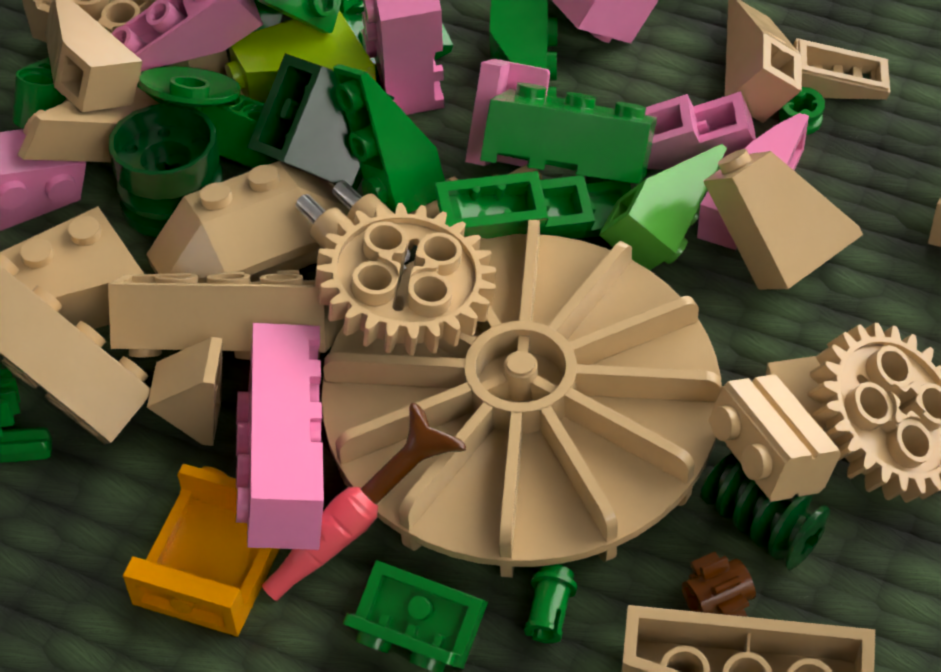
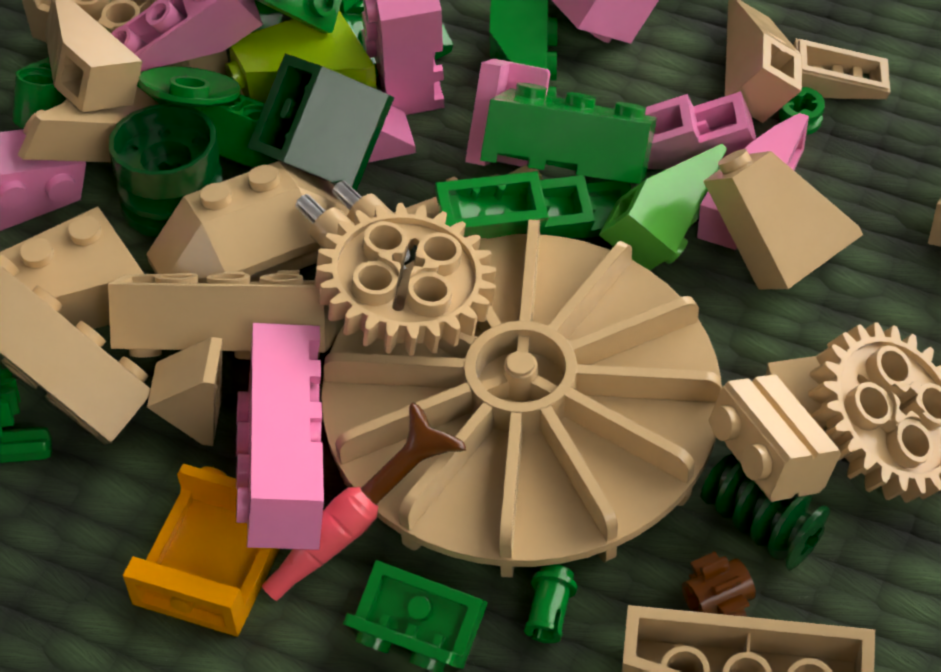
(391, 150): green slope -> none

